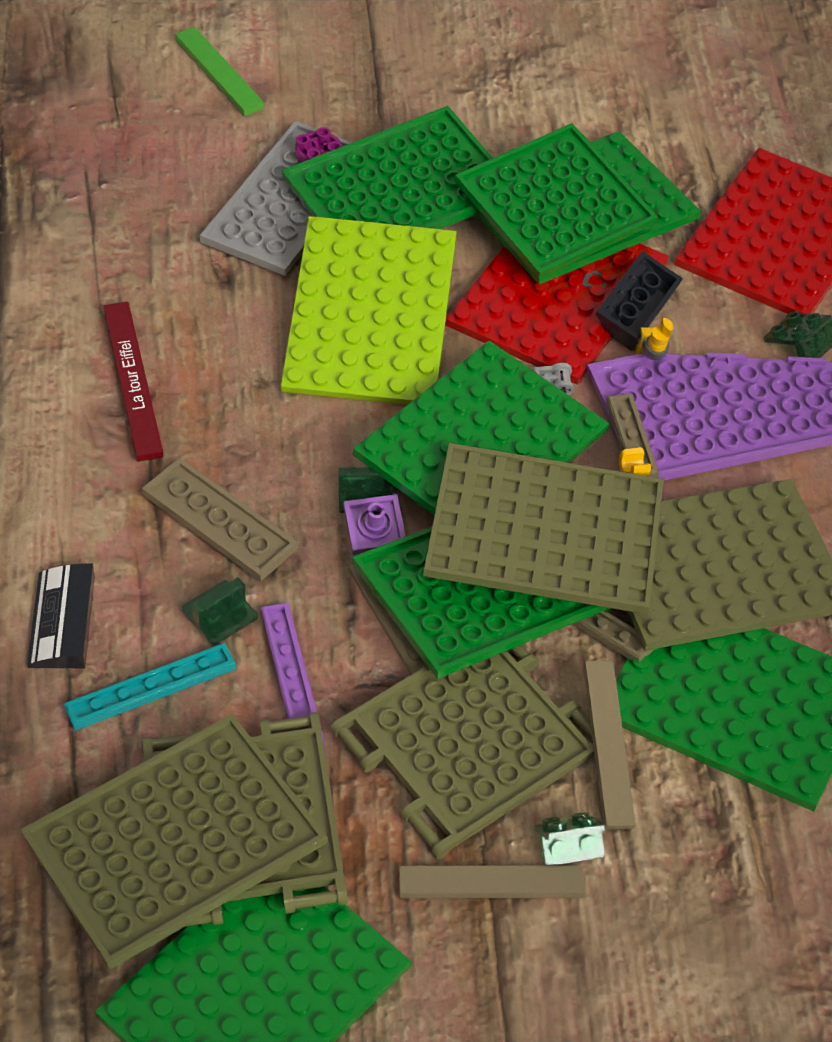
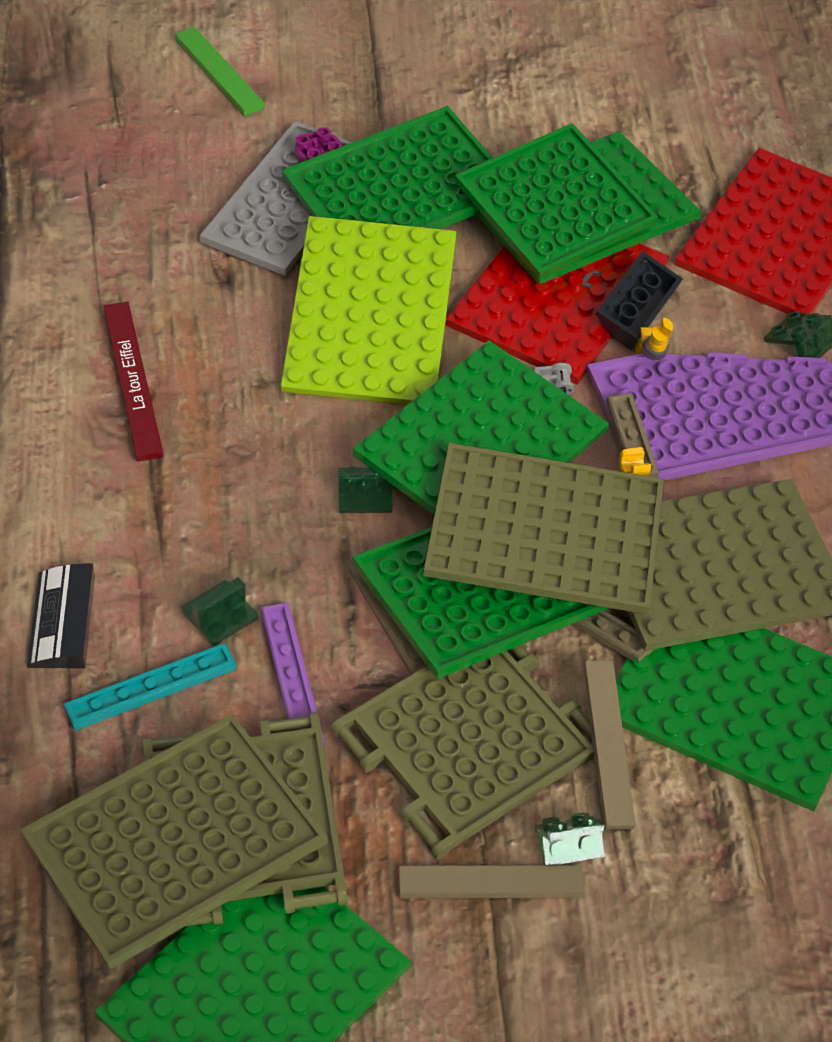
(220, 519): dark tan plate -> none
(373, 522): medium lavender plate -> none

